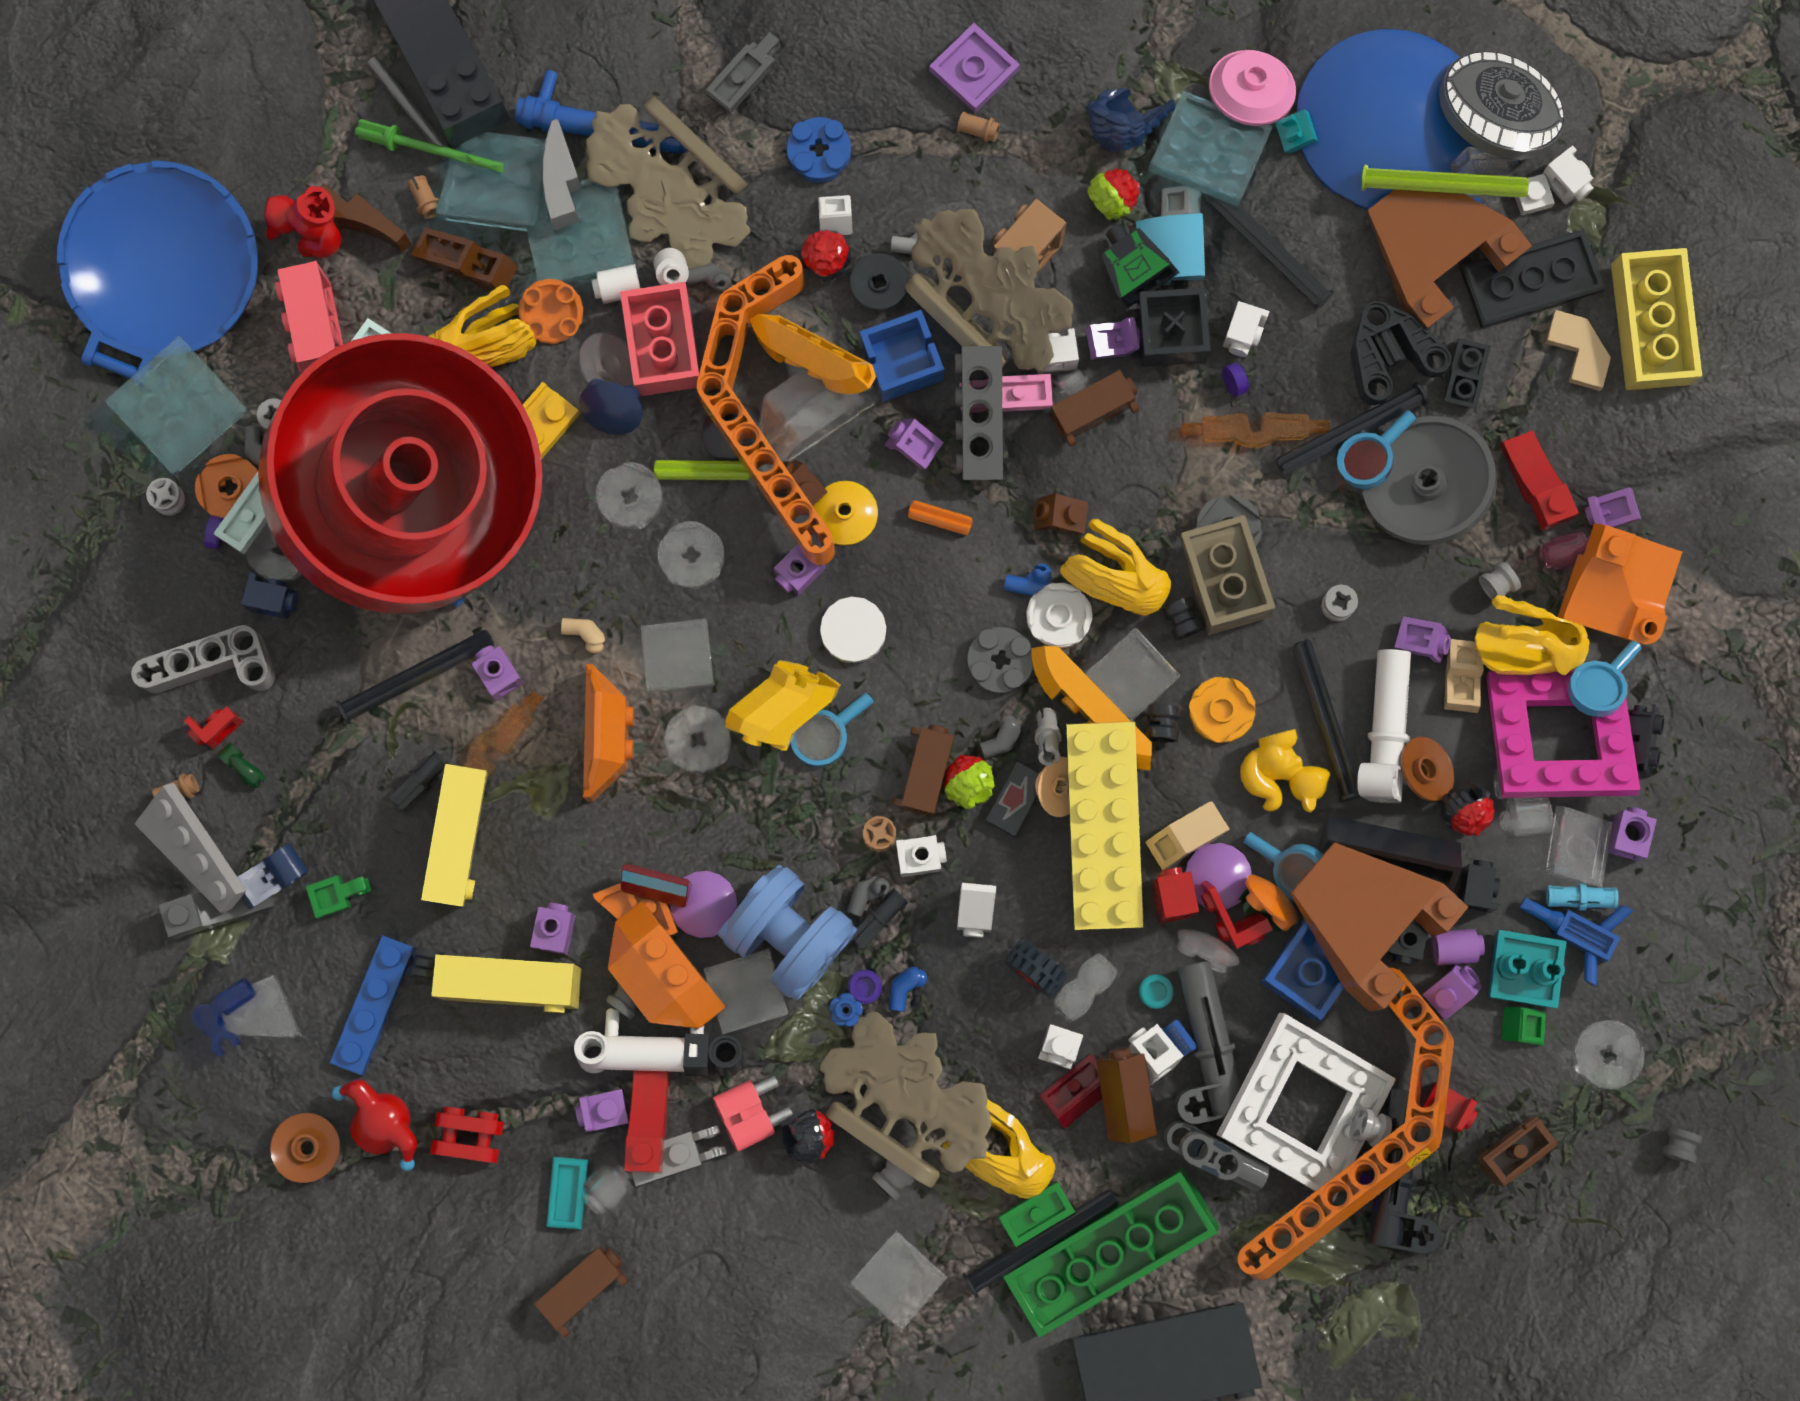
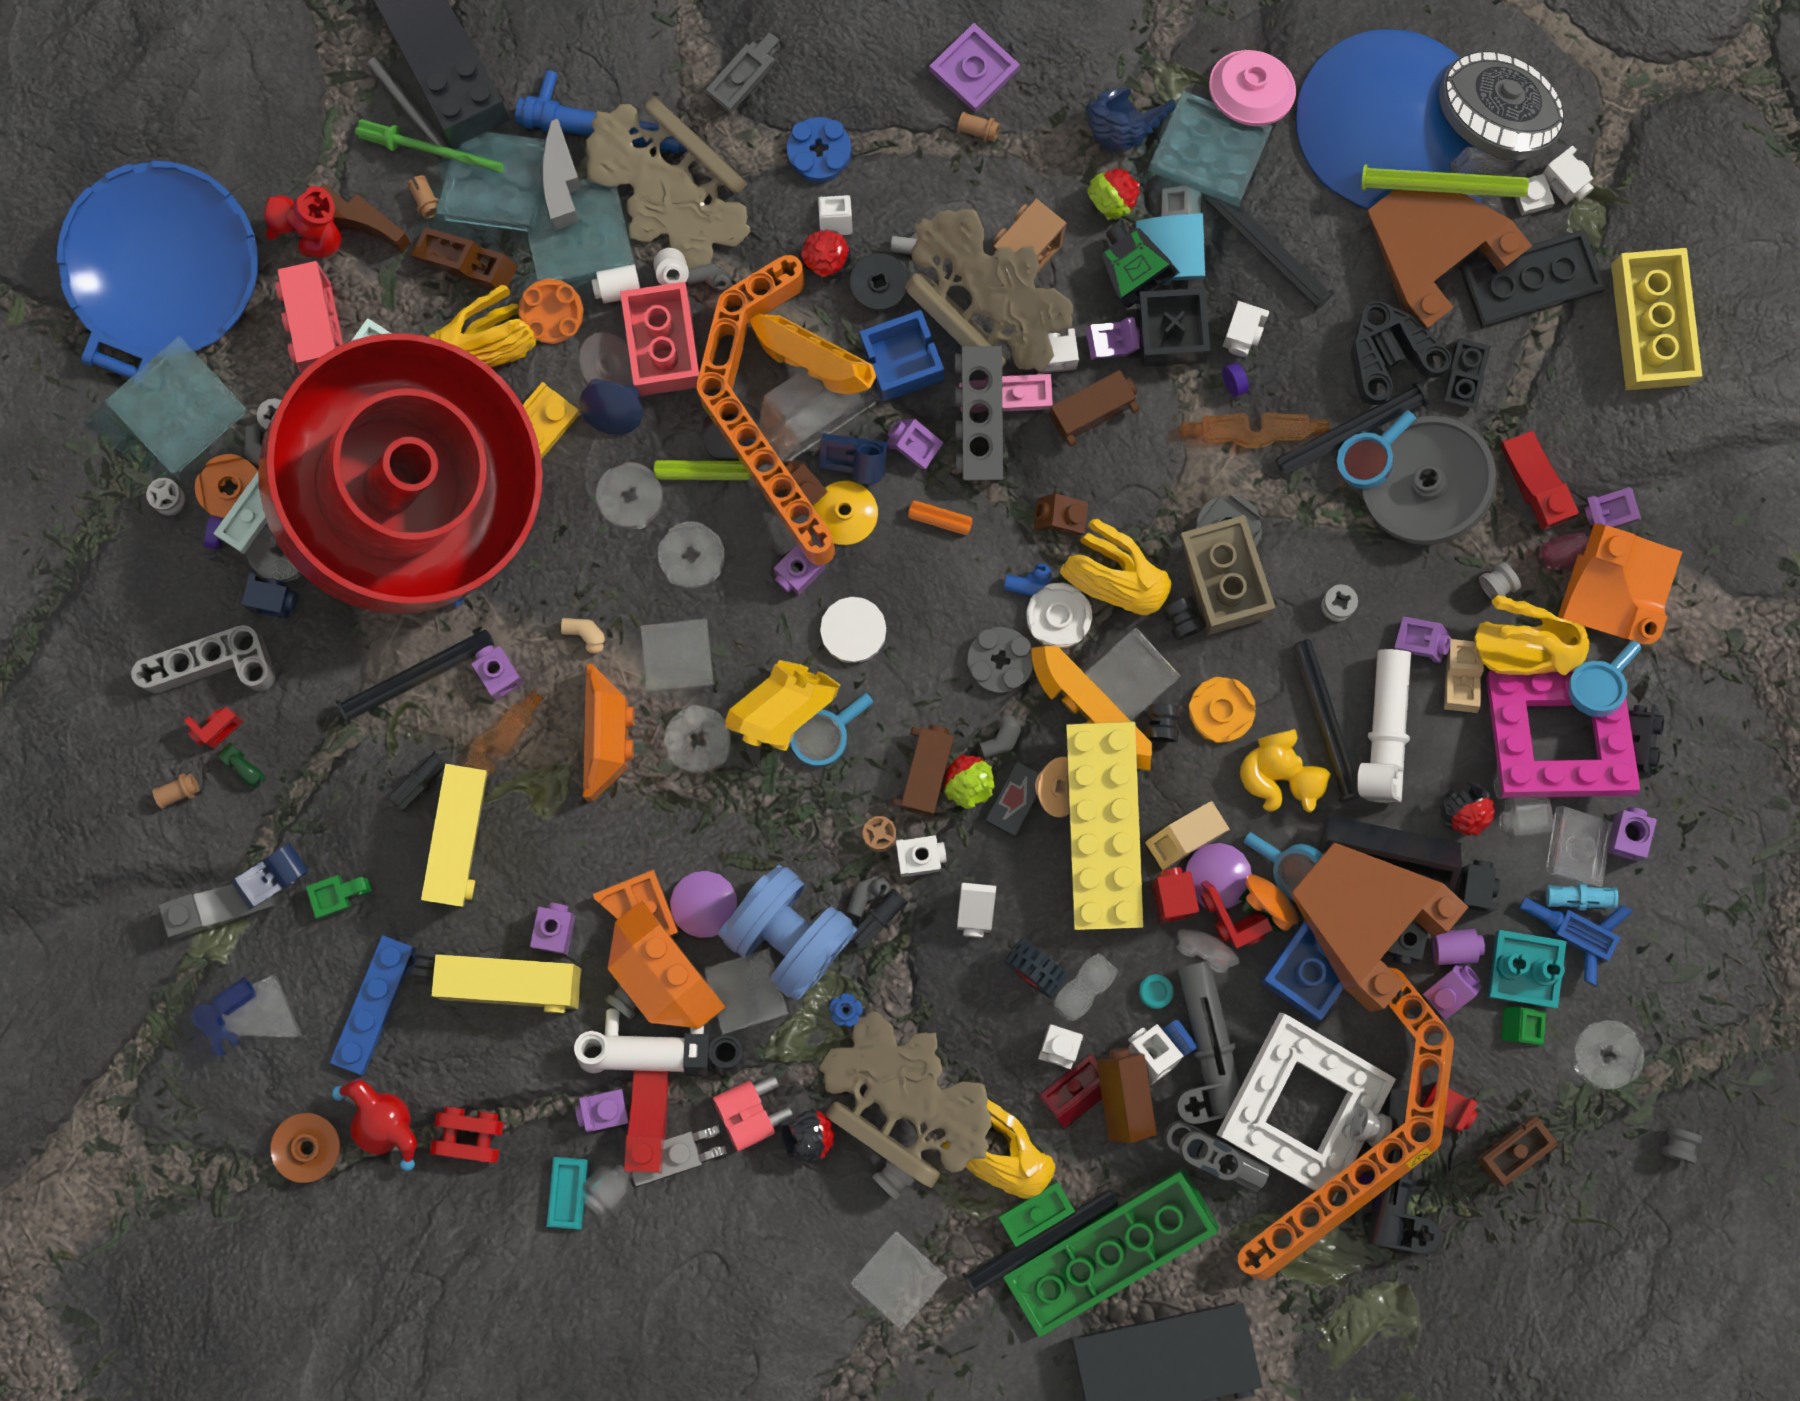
(185, 842): light grey wing -> none
(580, 1288): reddish brown brick -> none
(655, 885): dark red slope -> none
(854, 455): none -> dark blue plate
(865, 986): dark purple tile -> none
(902, 984): blue arm -> none
(1048, 736): light grey pin -> none
(1072, 383): clear plate -> none
(1296, 131): teal tile -> none
(1426, 768): dark orange dish -> none
(1579, 336): tan tile -> none

